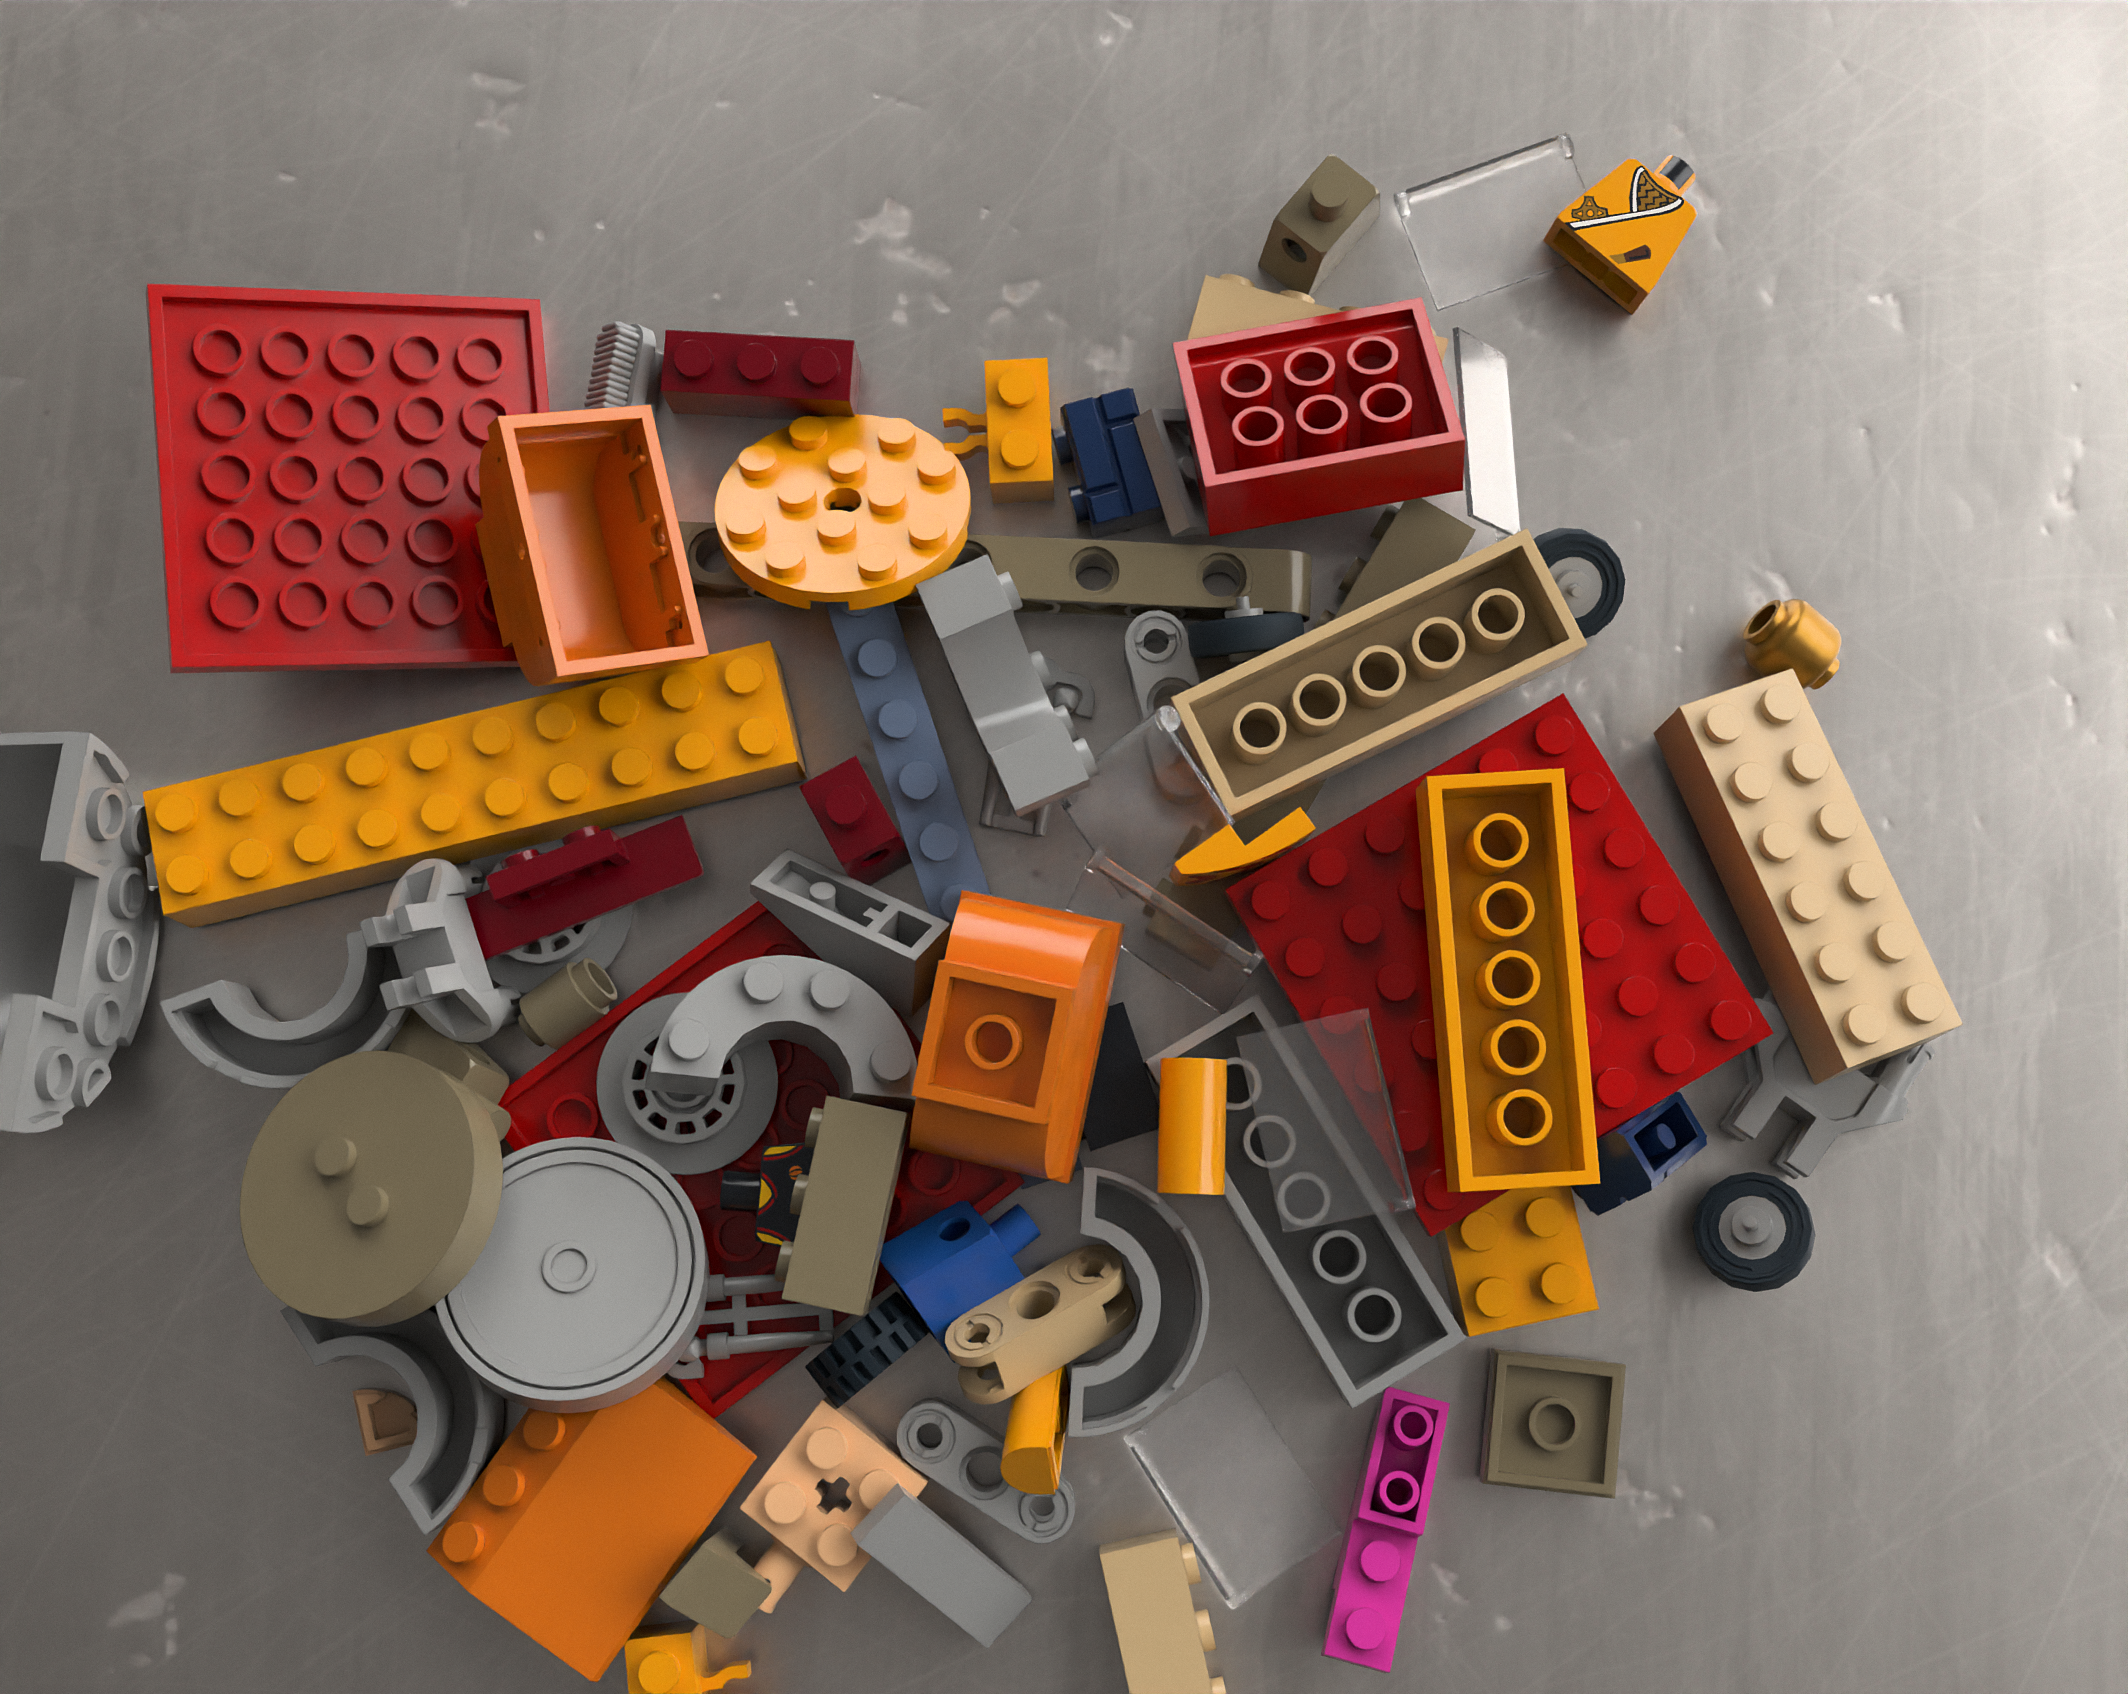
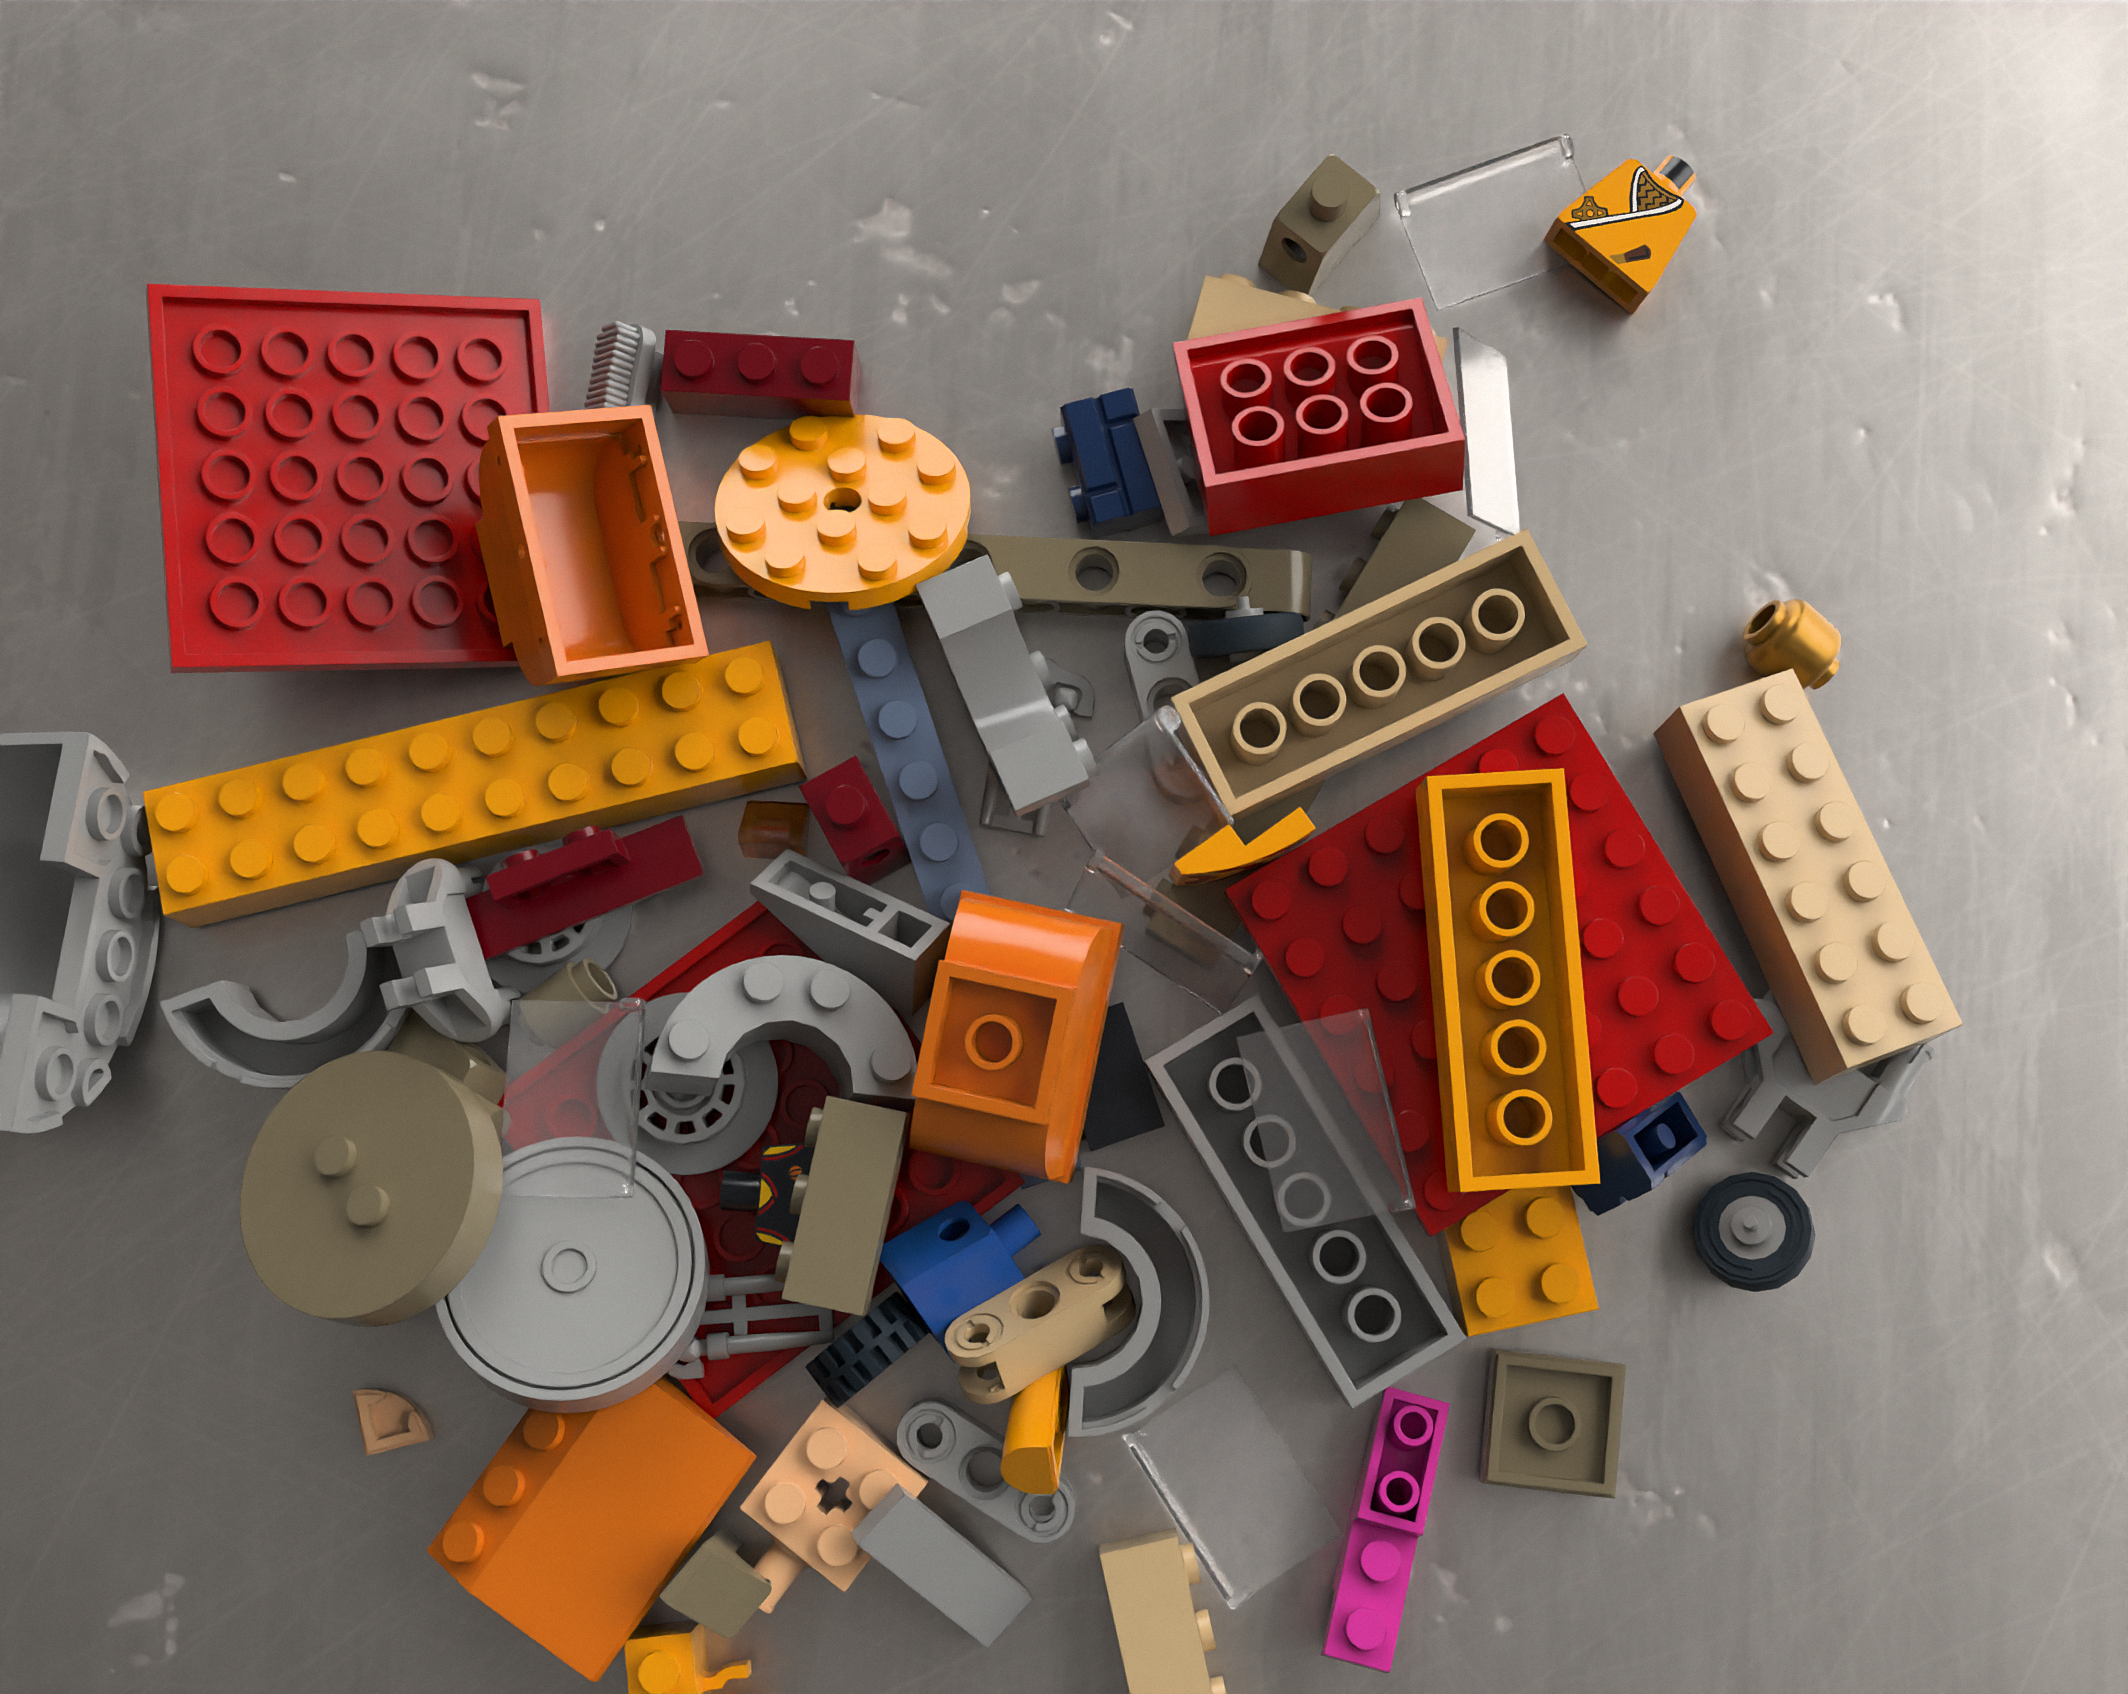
(456, 1412): light grey brick -> none
(572, 1098): none -> clear piece
(773, 827): none -> clear orange slope
(1014, 428): light orange brick -> none
(1192, 1126): light orange brick -> none
(1586, 575): black wheel -> none

